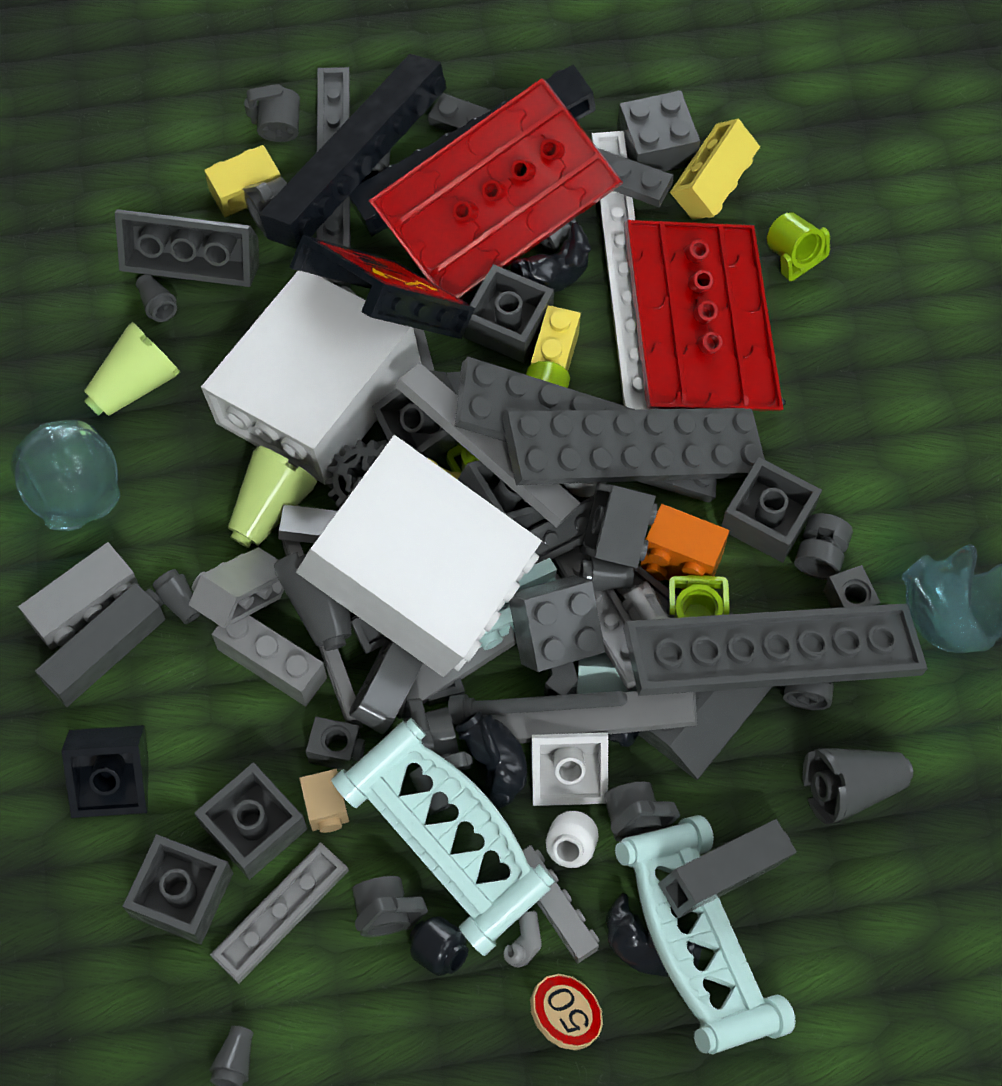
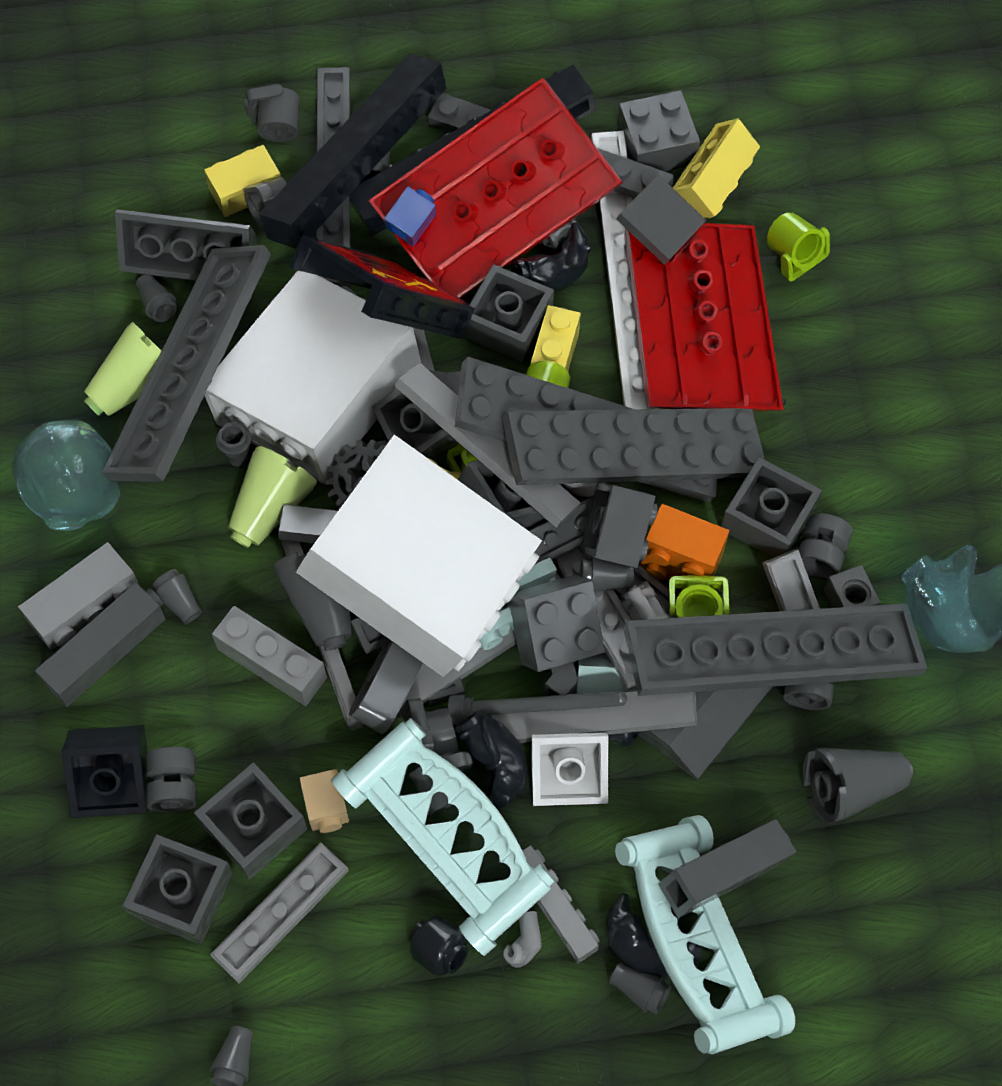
(171, 784): none -> dark grey wheel
(186, 365): none -> dark grey plate
(234, 443): none -> dark grey cone
(237, 588): light grey brick -> none
(326, 731): dark grey brick -> none
(384, 908): dark grey piece -> none
(411, 215): none -> brick
(566, 1012): piece -> none
(572, 839): white head -> none
(636, 811): dark grey piece -> none
(642, 989): none -> dark grey cone
(661, 219): none -> dark grey tile
(790, 582): none -> light grey tile

